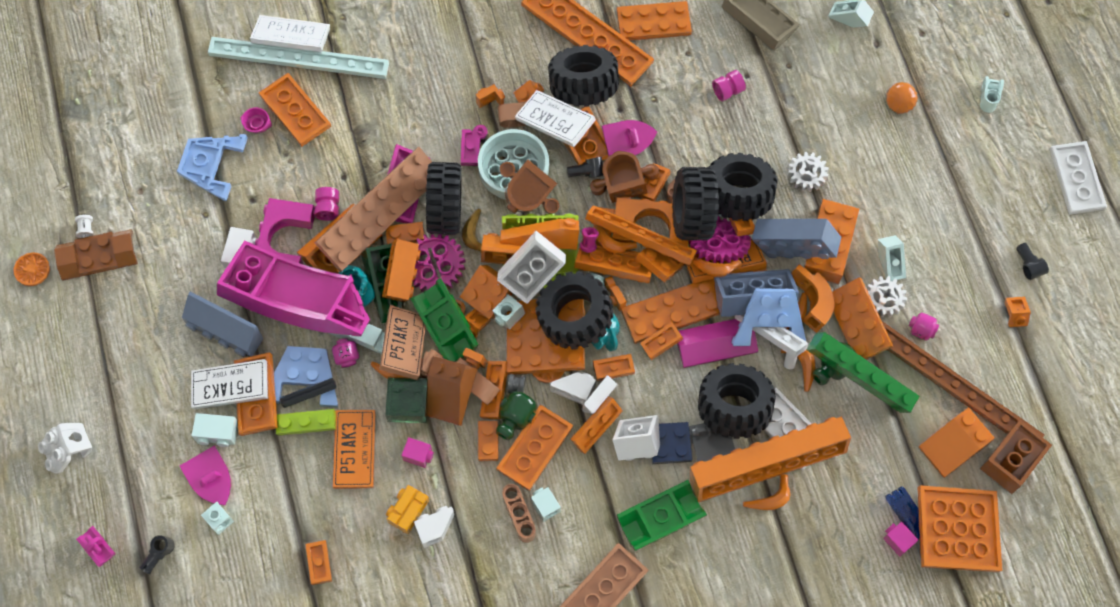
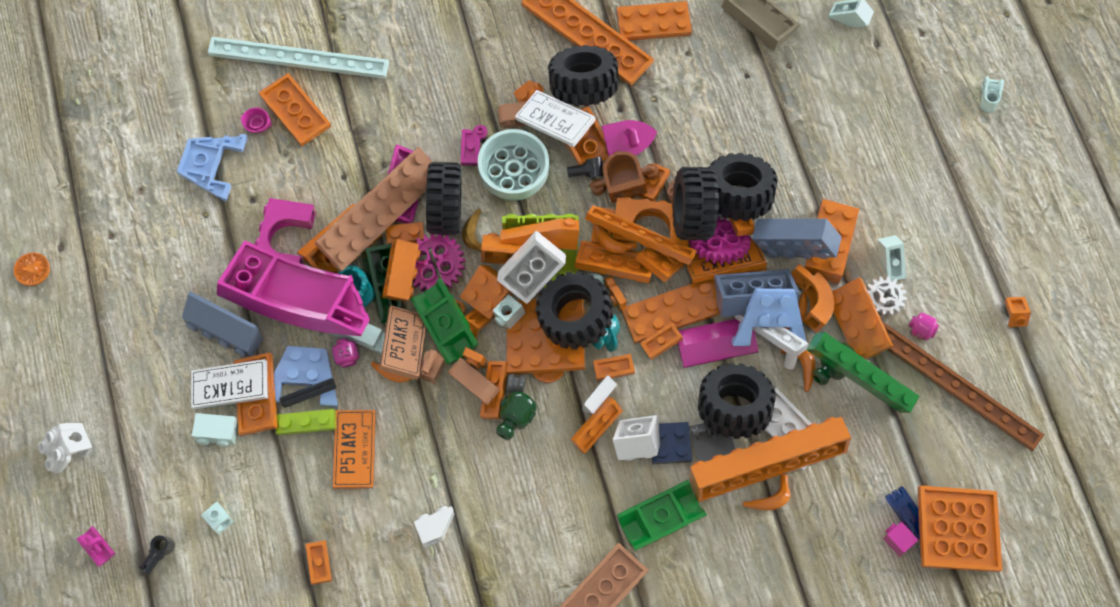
(84, 232): white bush -> none
(95, 254): dark orange piece -> none
(208, 476): dark pink shield -> none
(234, 241): white brick -> none
(290, 33): white tile -> none
(326, 201): dark pink wheel -> none
(406, 400): clear green brick -> none
(407, 509): light orange brick -> none
(417, 453): dark pink brick -> none
(449, 389): dark orange slope -> none
(487, 441): orange plate -> none
(488, 95): orange bracket -> none
(519, 522): nougat beam -> none
(528, 188): dark orange piece -> none
(534, 448): orange plate -> none
(545, 503): light aqua brick -> none
(575, 387): white slope -> none
(589, 239): dark pink bush -> none
(716, 269): orange piece -> none
(727, 86): dark pink wheel -> none
(807, 173): white gear -> none
(901, 97): orange hair -> none
(956, 442): orange slope -> none
(1016, 457): dark orange slope -> none
(1032, 265): black pin -> none
(1078, 178): white tile -> none

